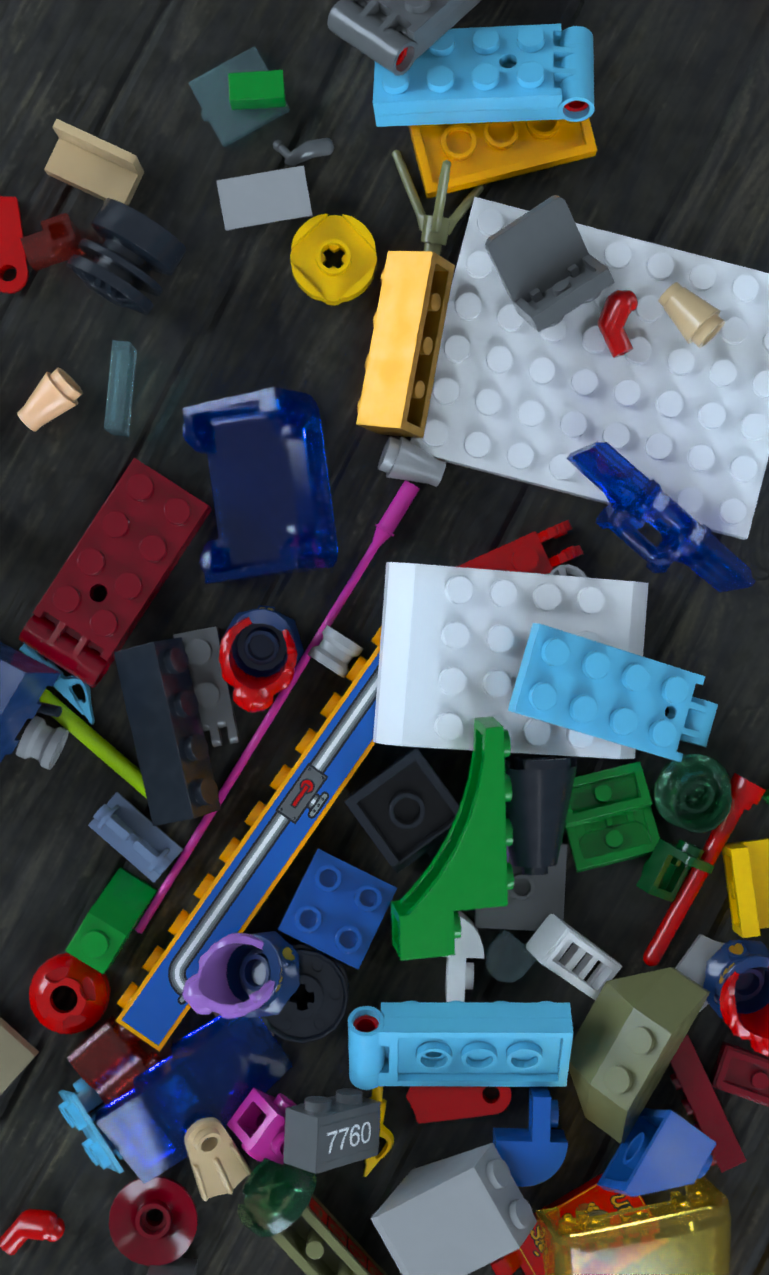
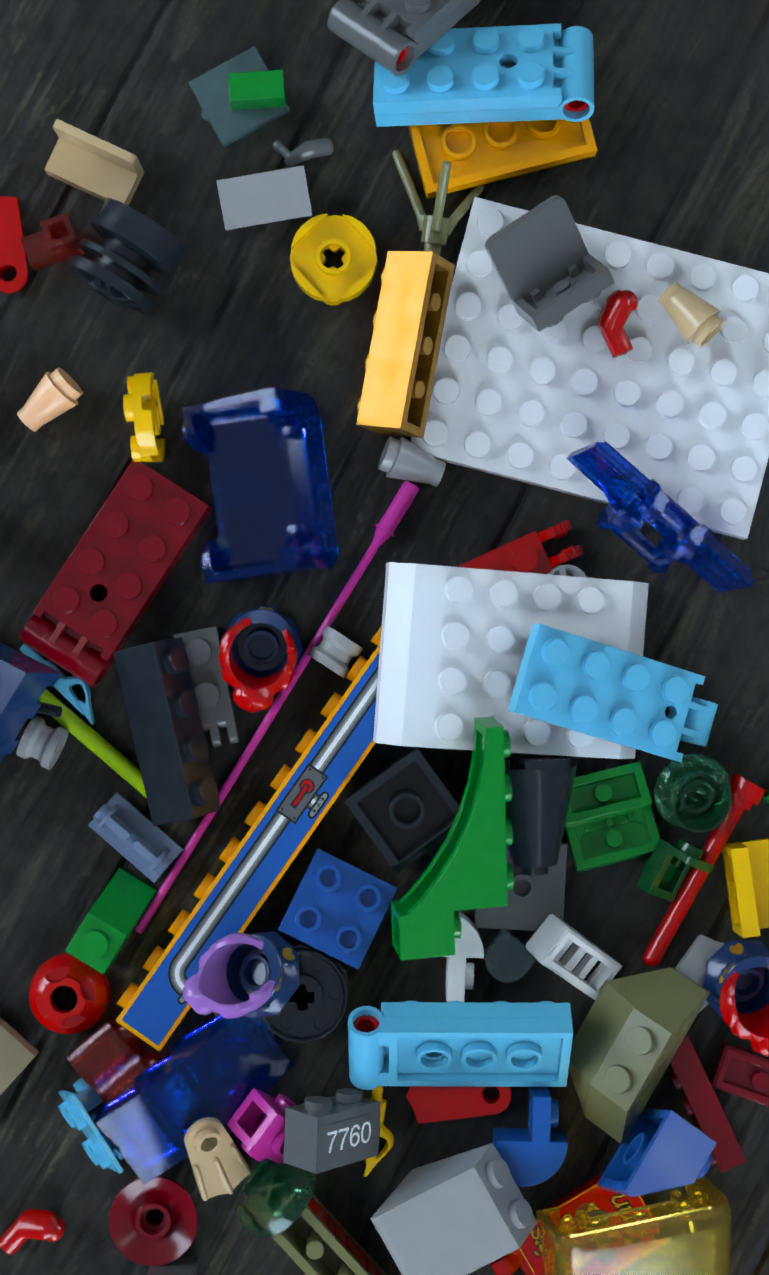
(120, 388): clear light blue tile -> none
(145, 409): none -> yellow plate

